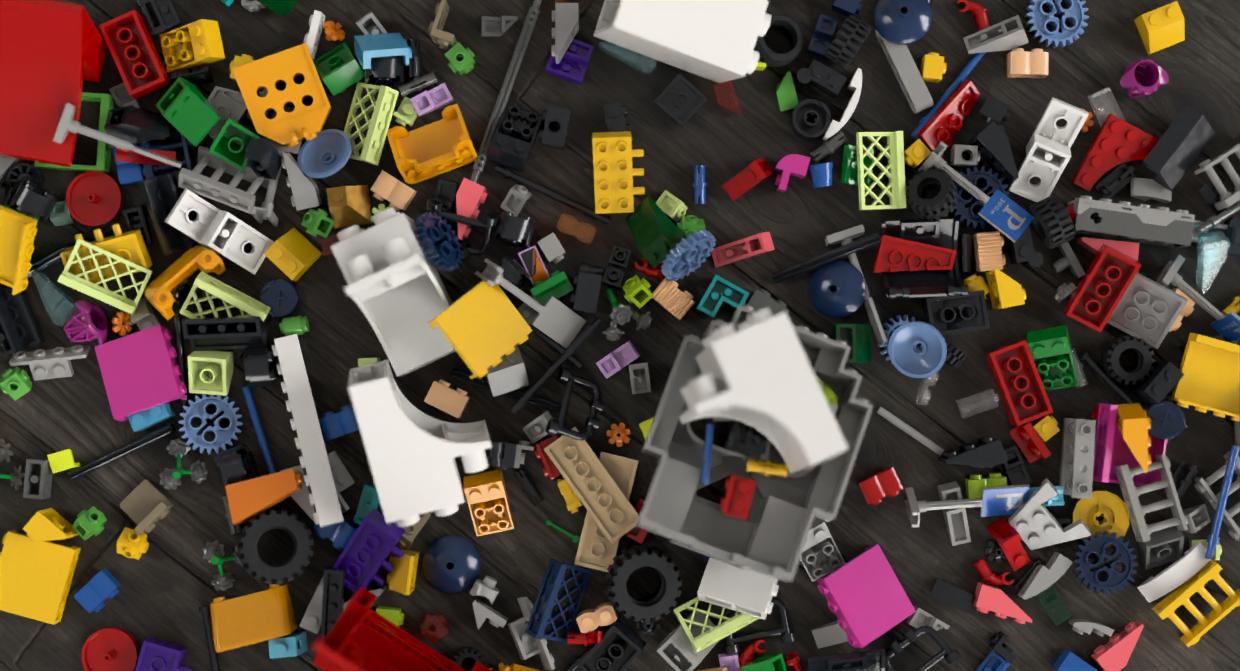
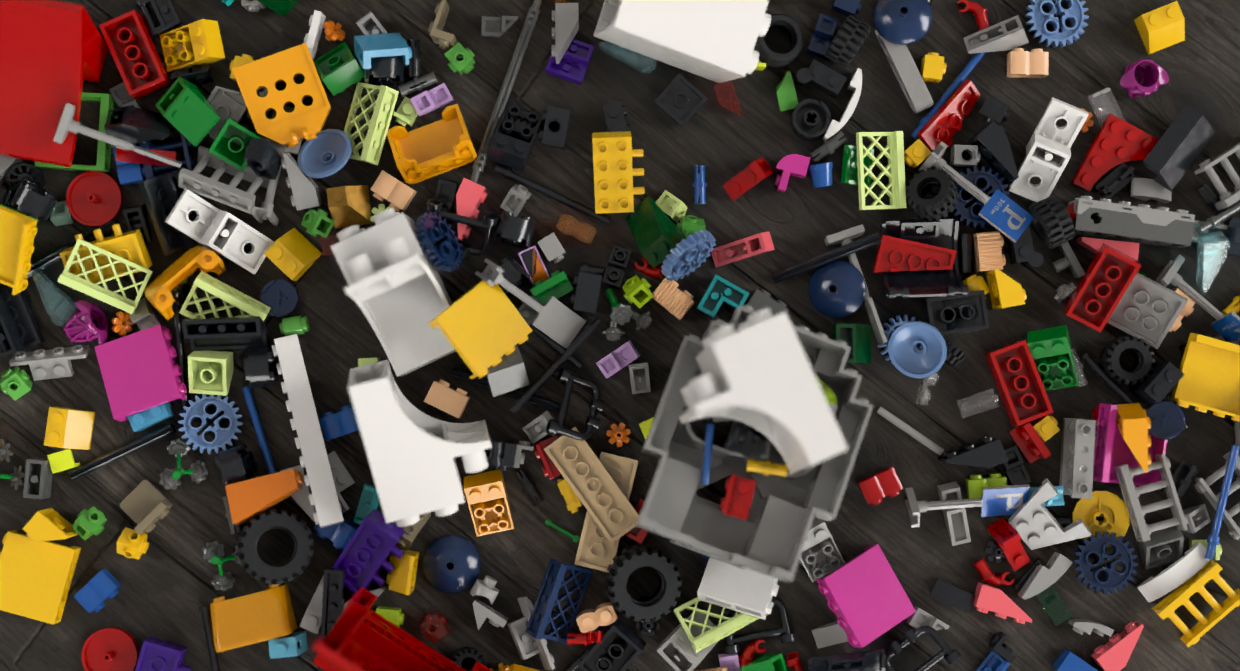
(69, 428): none -> yellow slope

